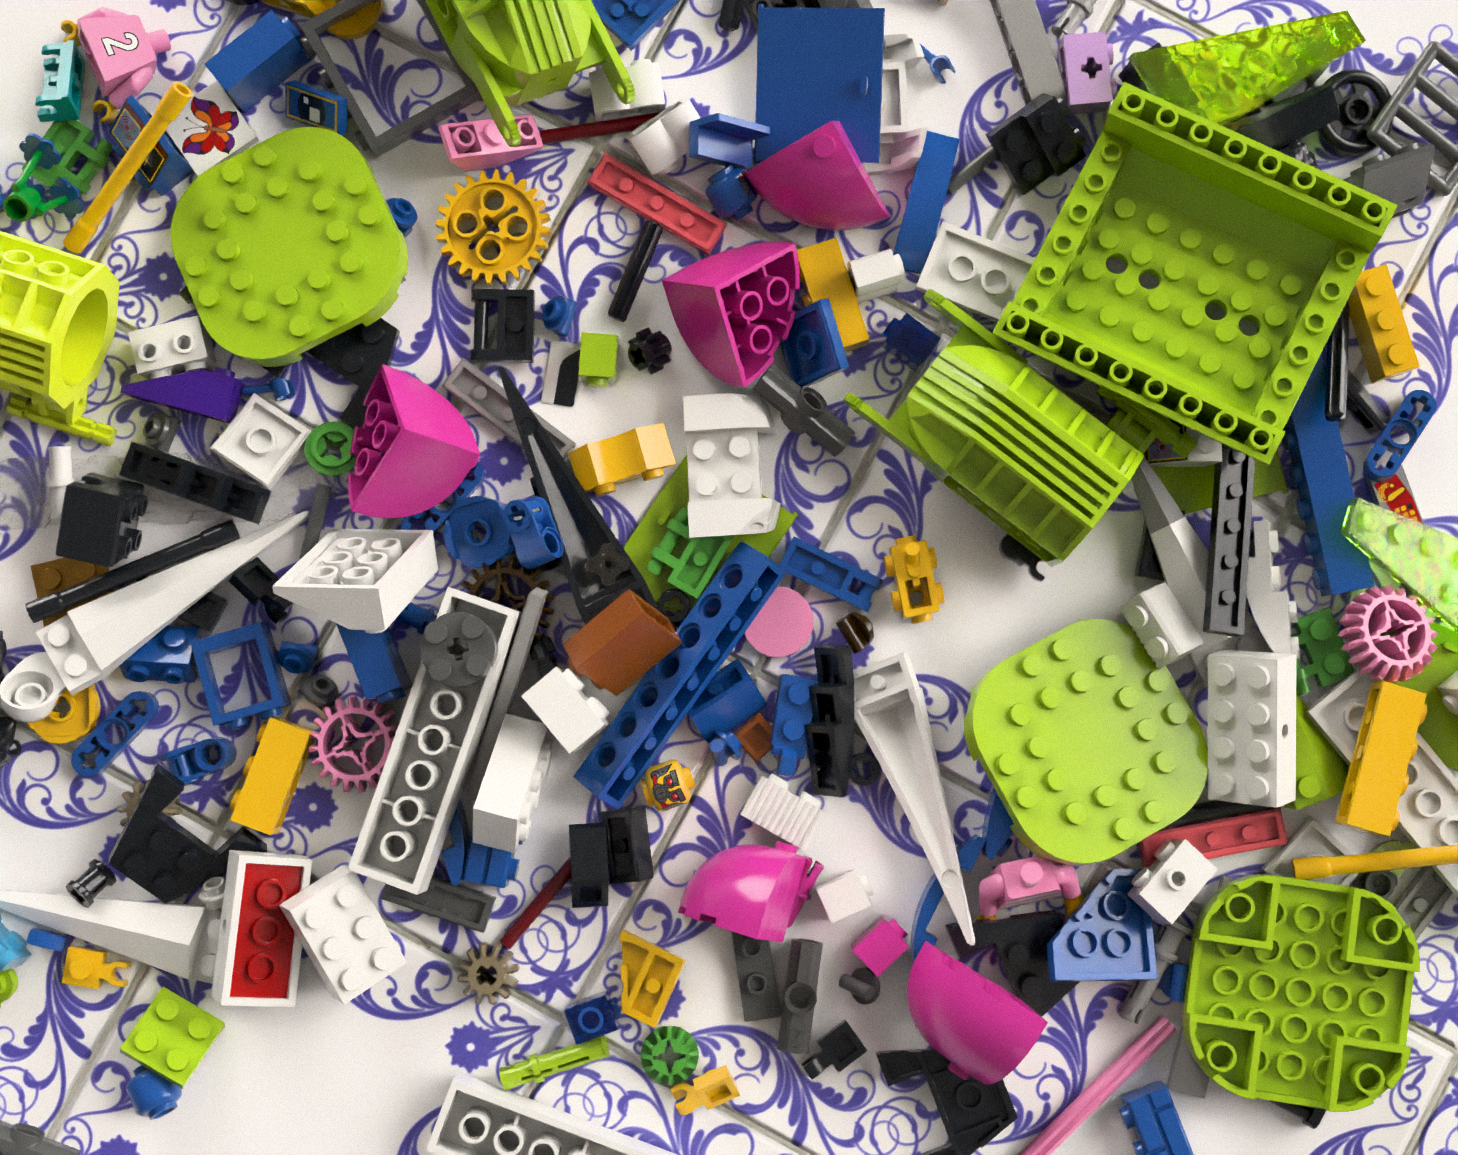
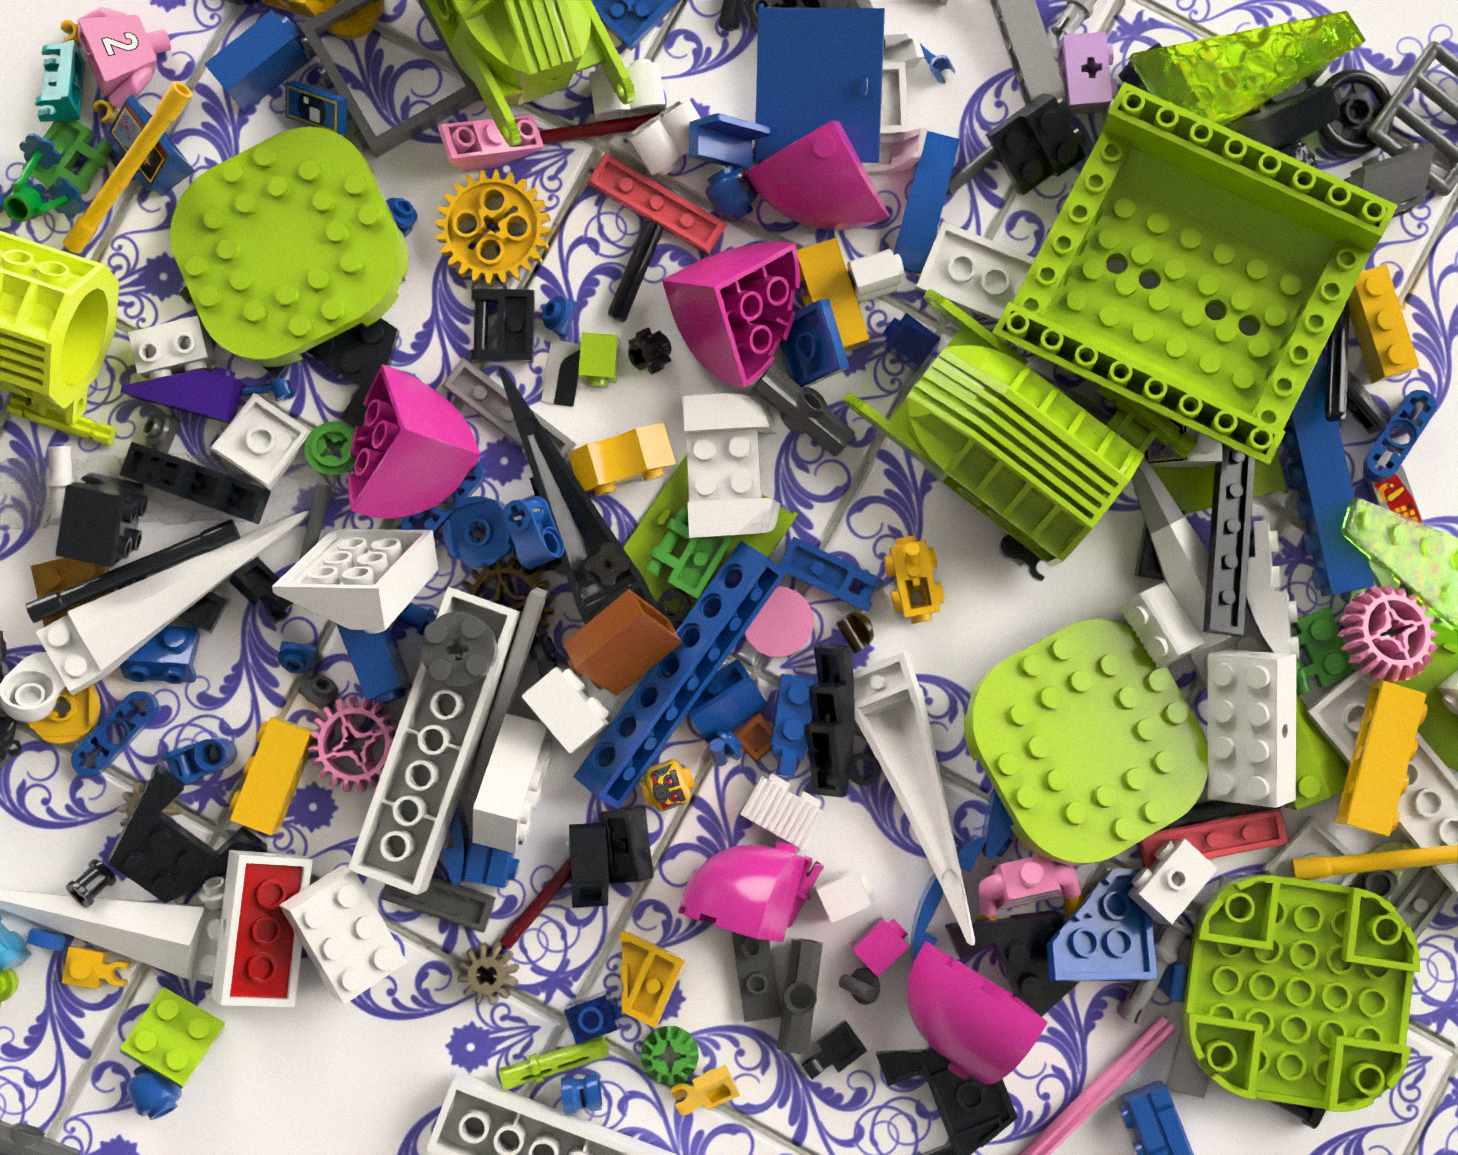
(210, 129): tile -> none
(257, 632): blue window -> none
(573, 1094): none -> blue wheel

